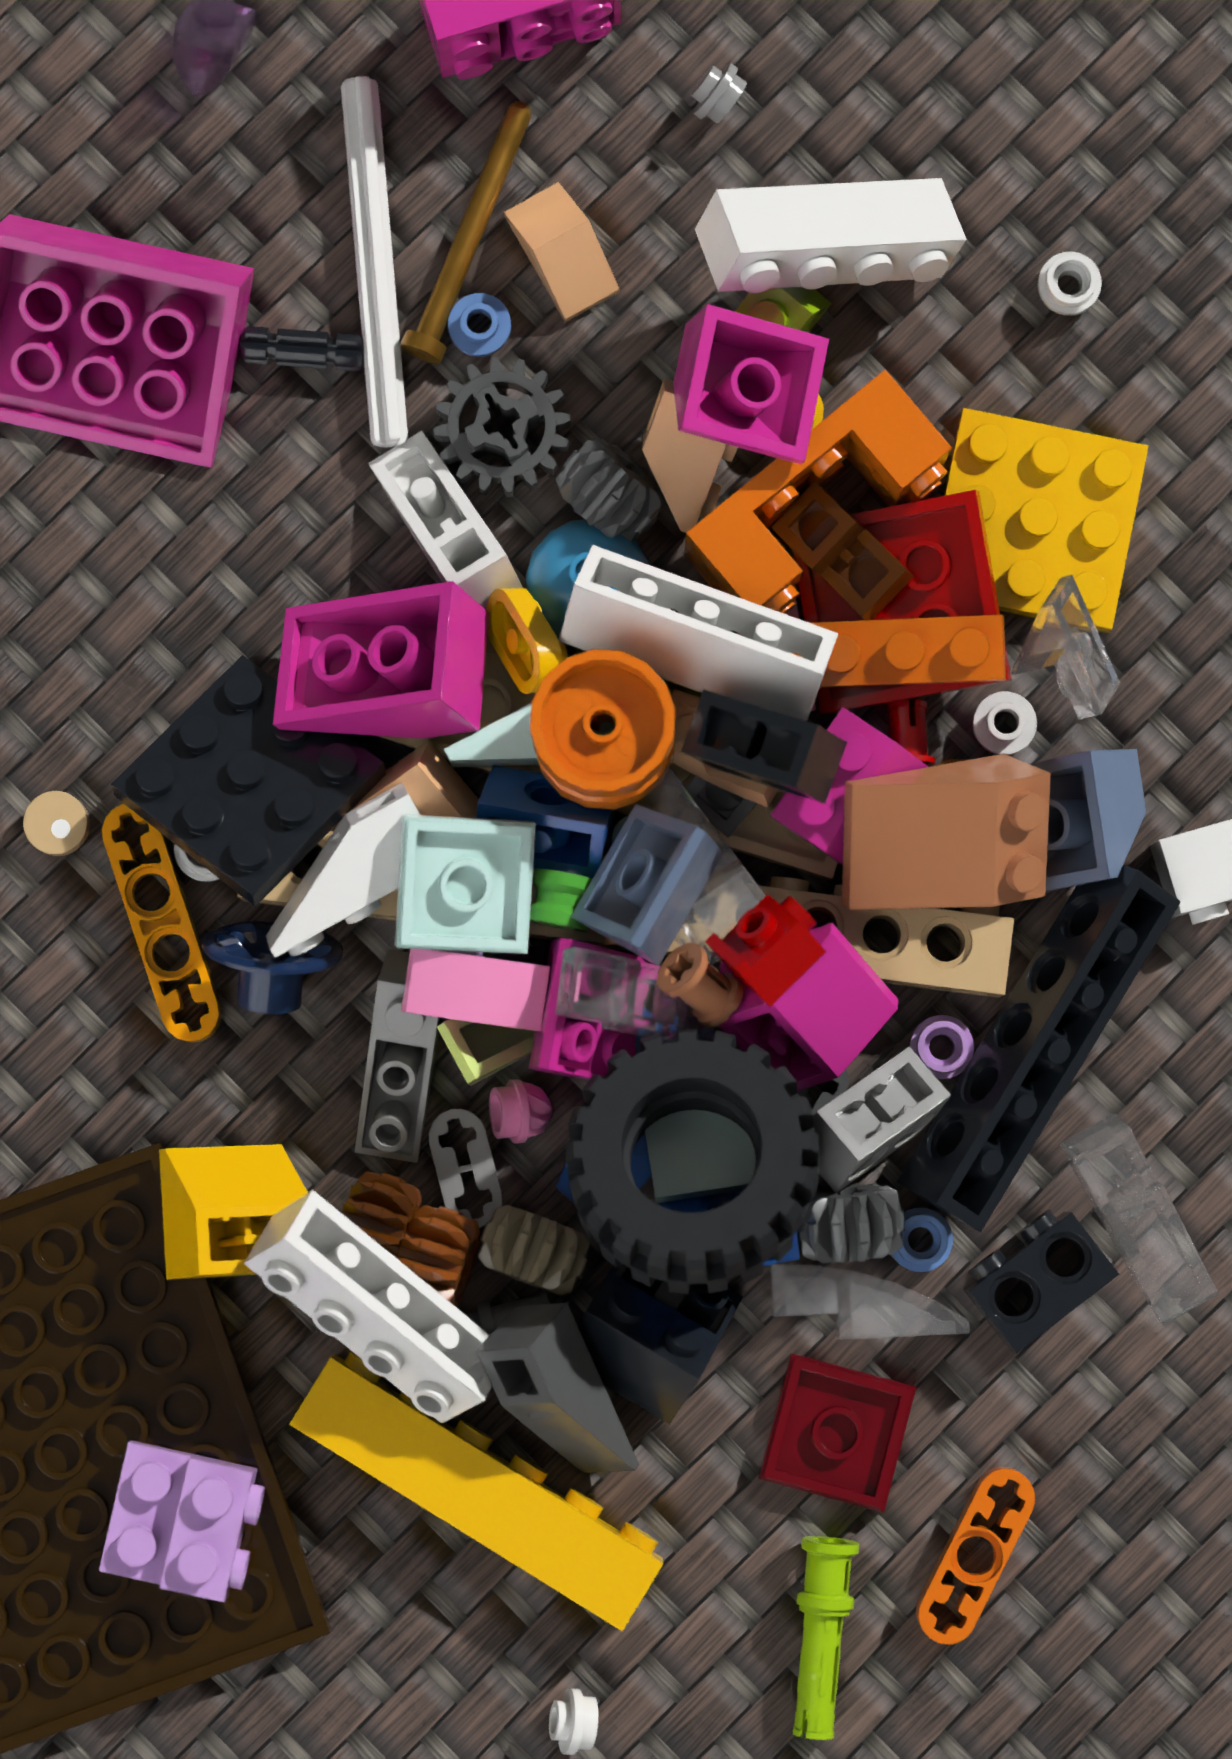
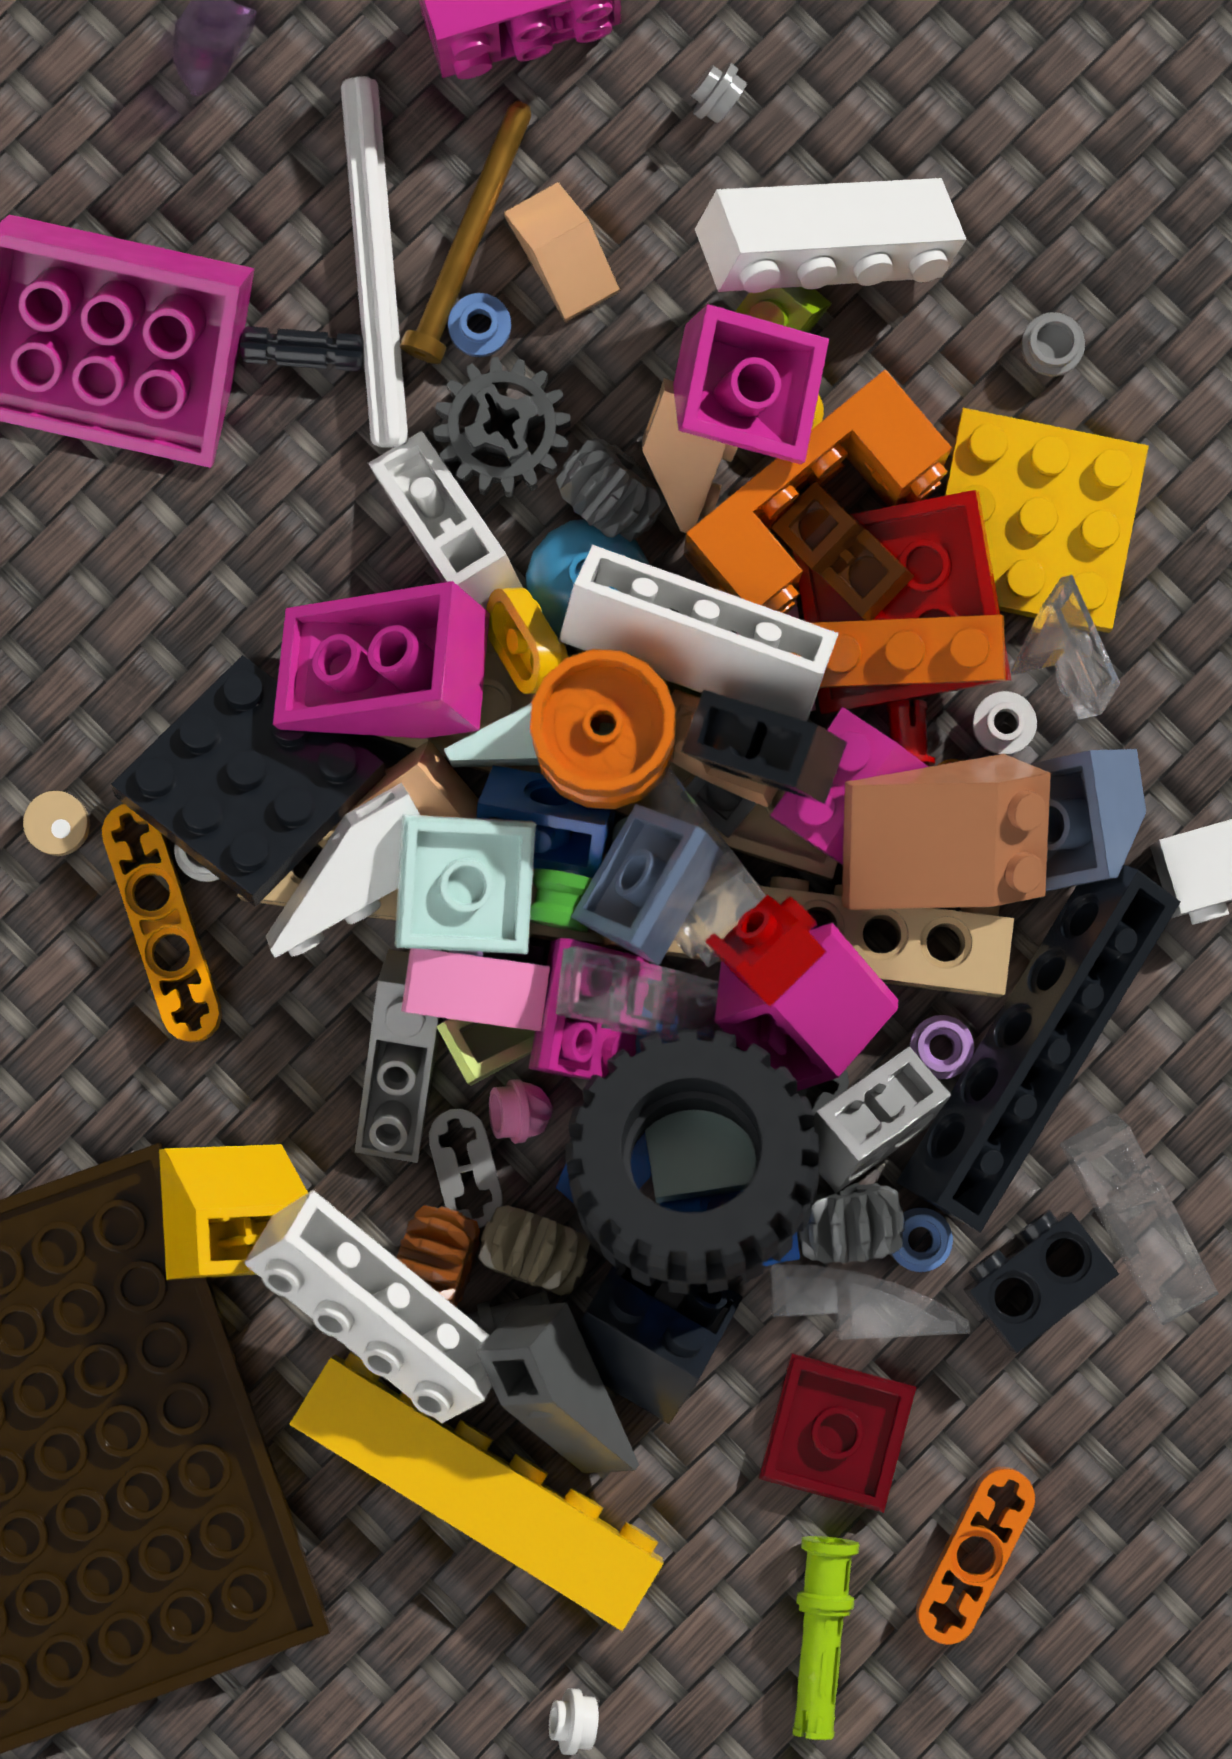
(181, 1521): lavender plate -> none
(264, 981): dark blue wheel -> none
(382, 1208): reddish brown gear -> none
(700, 984): nougat bush -> none
(1053, 344): none -> light grey plate
(1073, 265): white plate -> none

